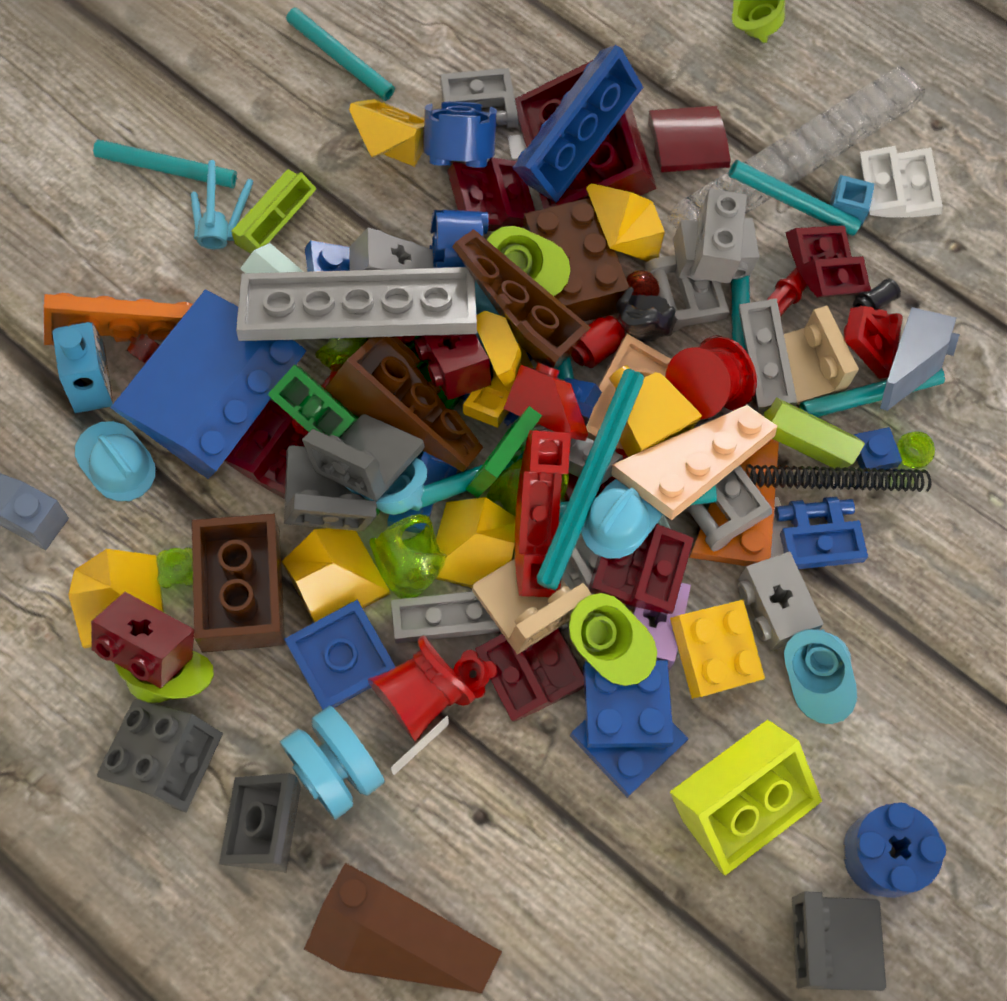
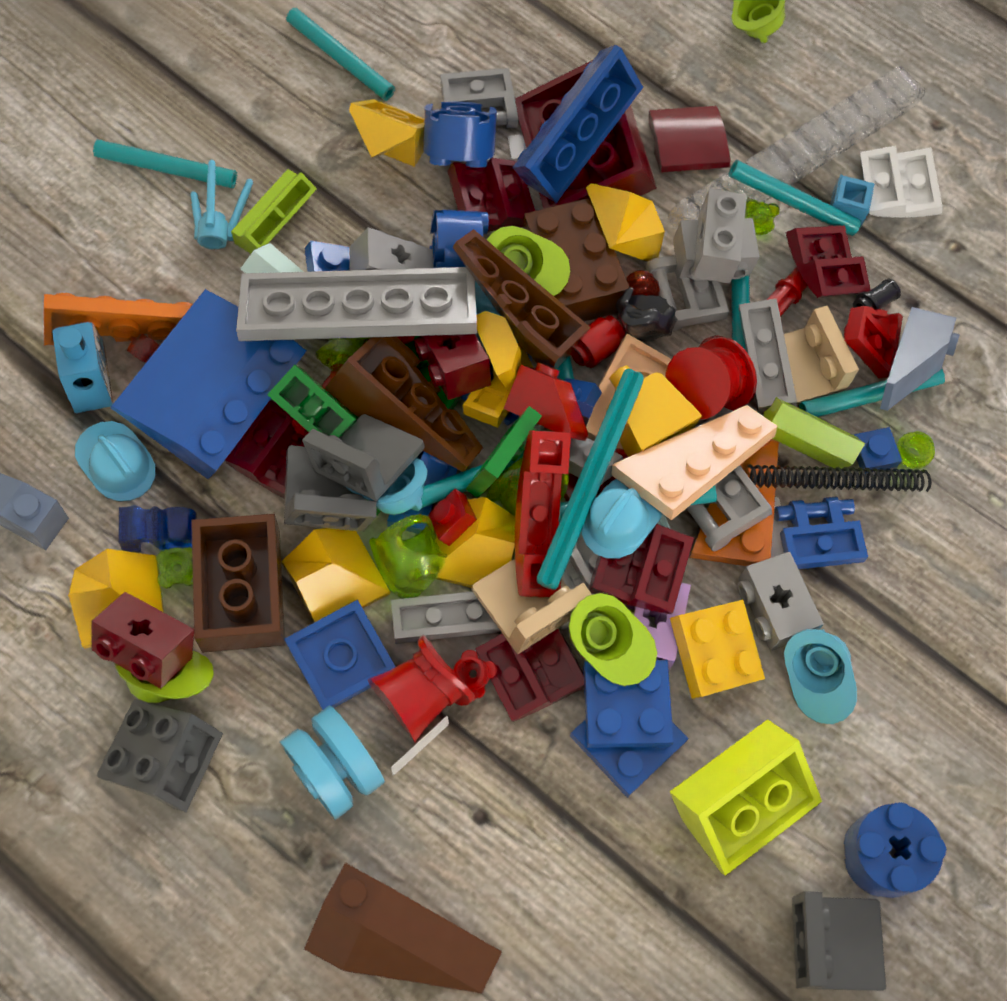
(160, 527): none -> clear blue leg
(261, 822): dark grey slope -> none
(452, 517): none -> red plate
(762, 214): none -> clear neon green plate

